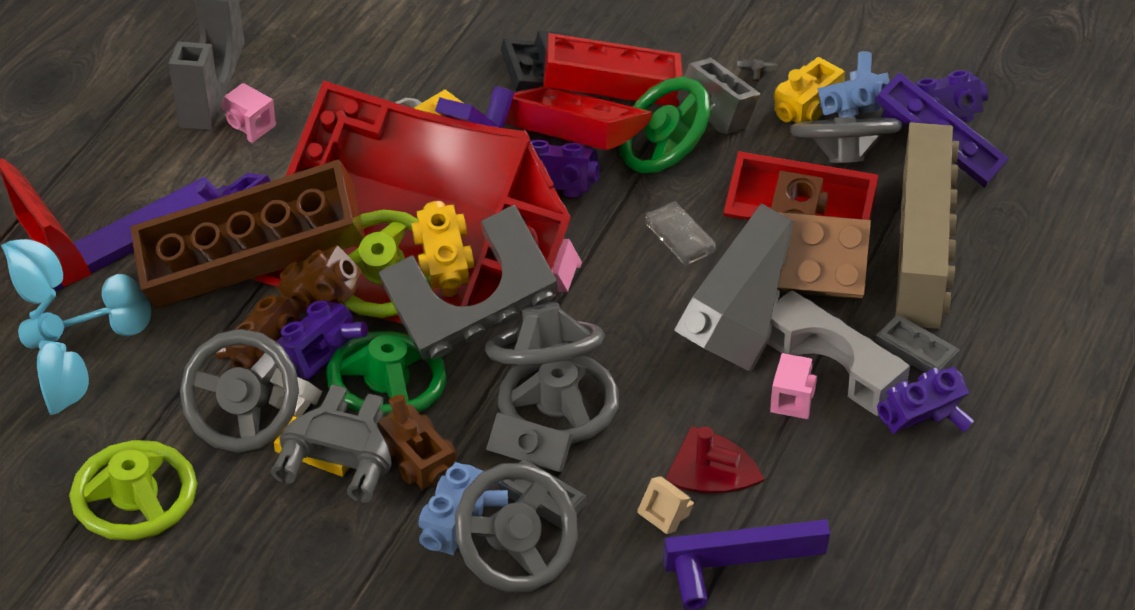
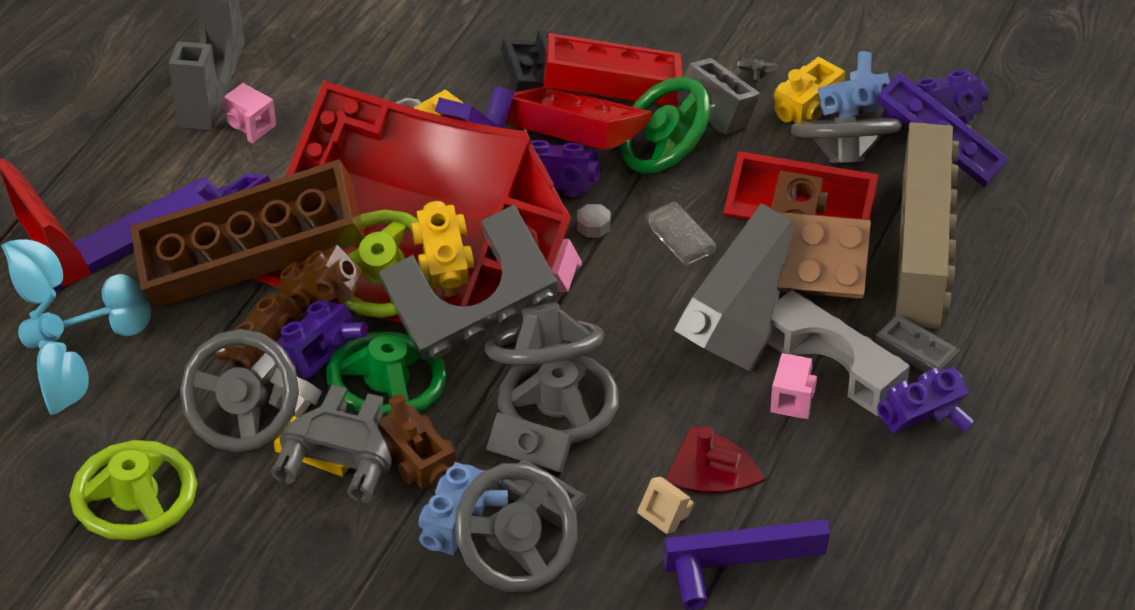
(593, 220): none -> light grey tile

